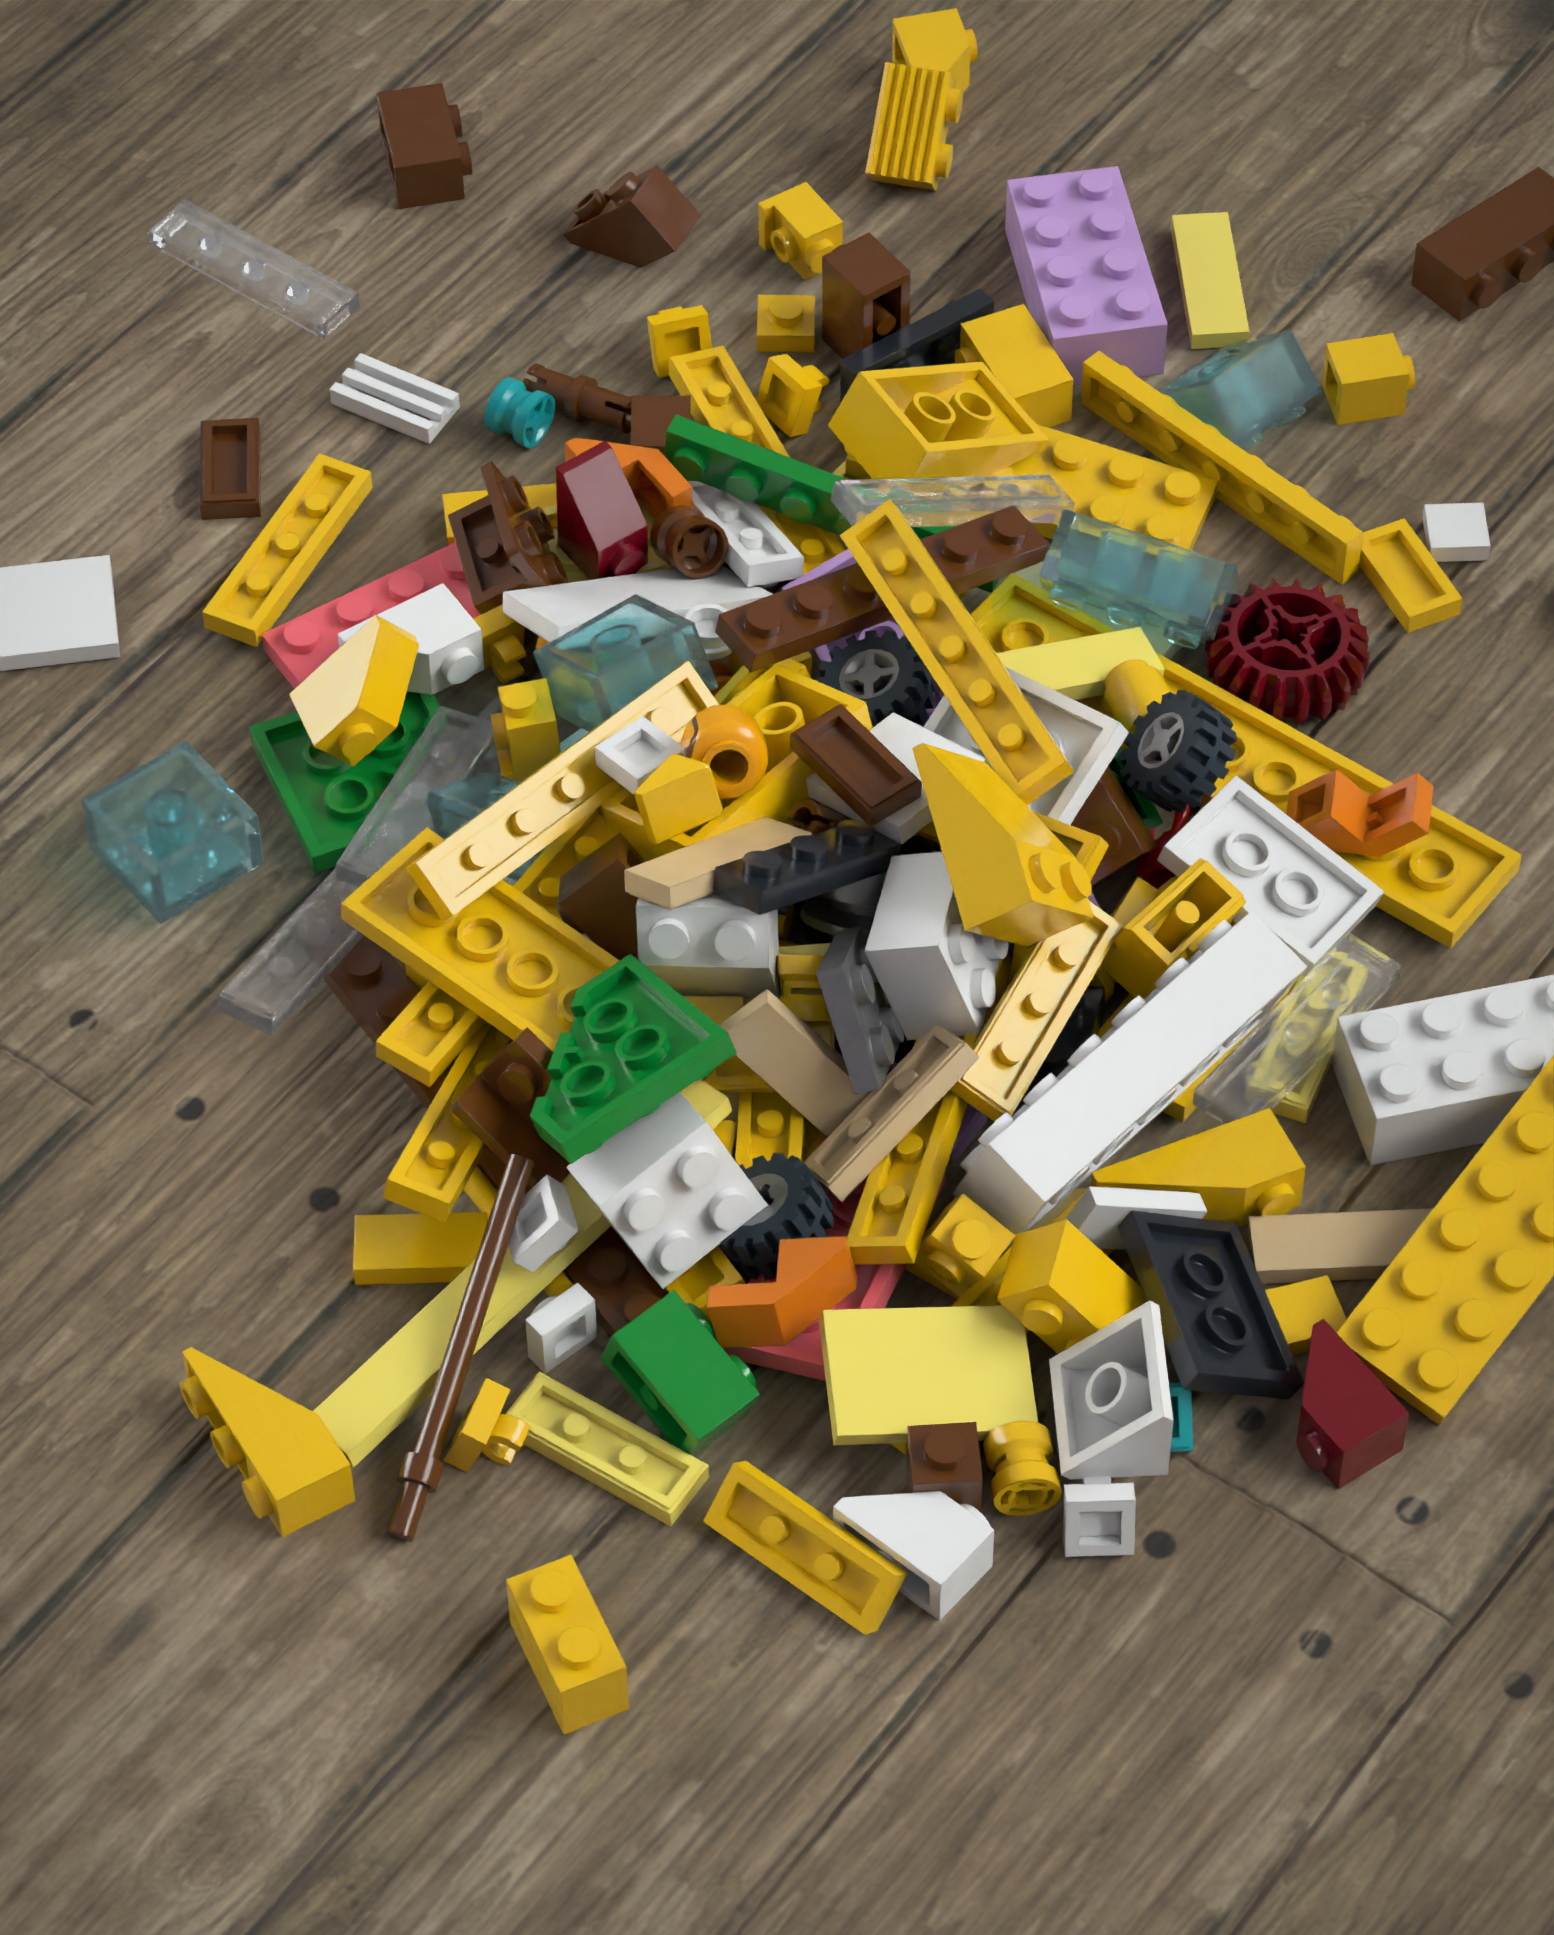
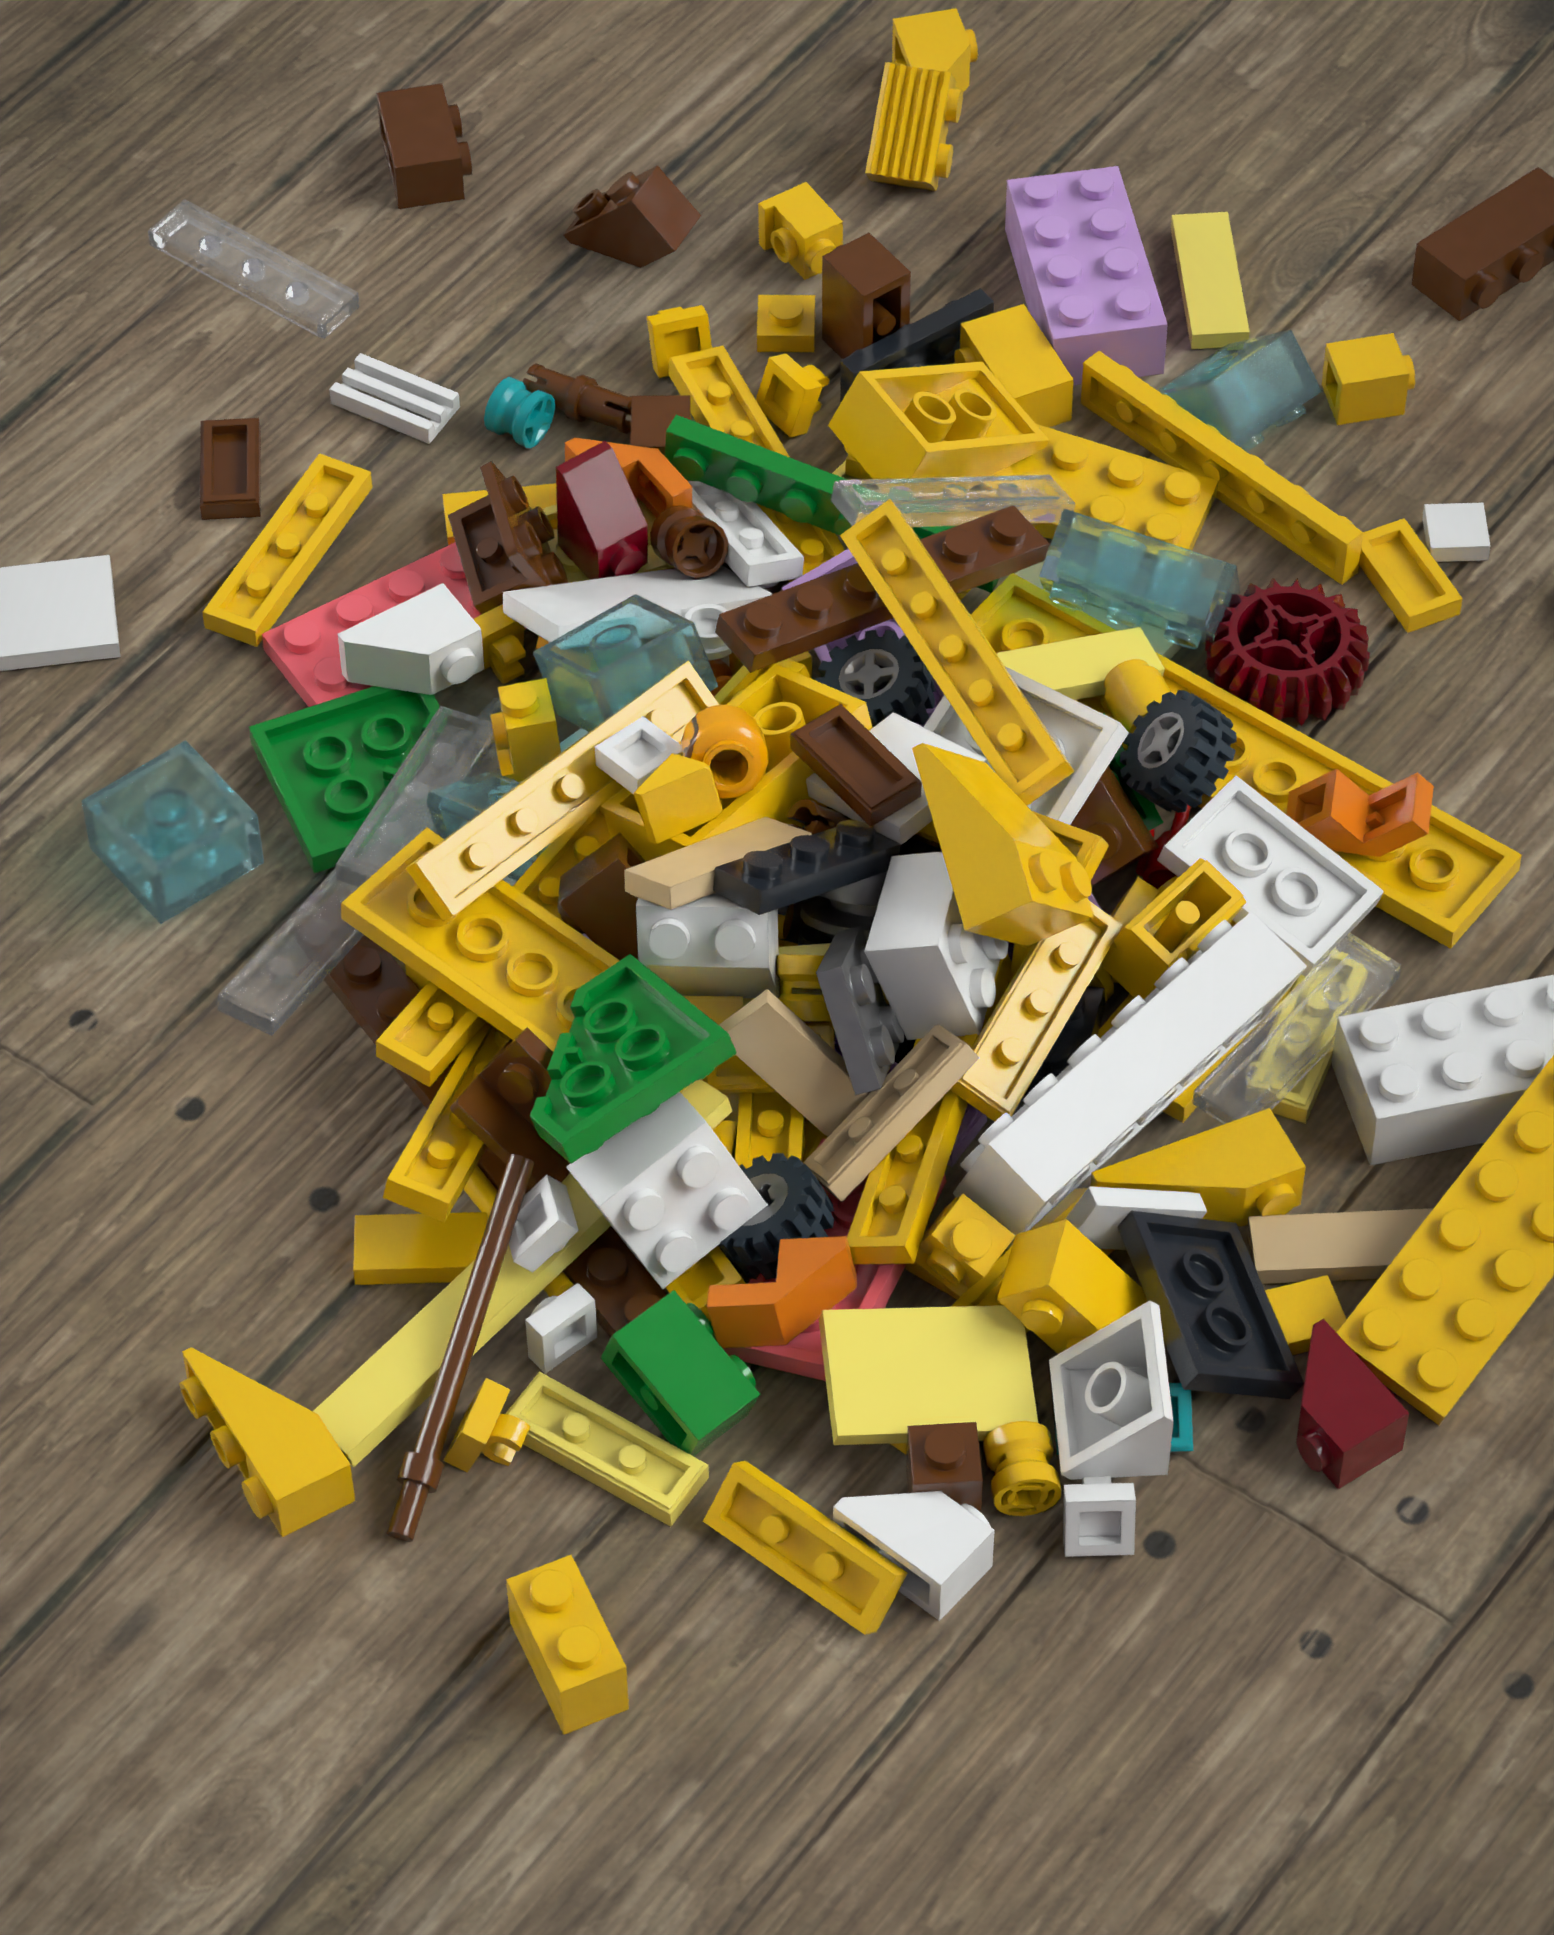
(358, 691): yellow slope -> none

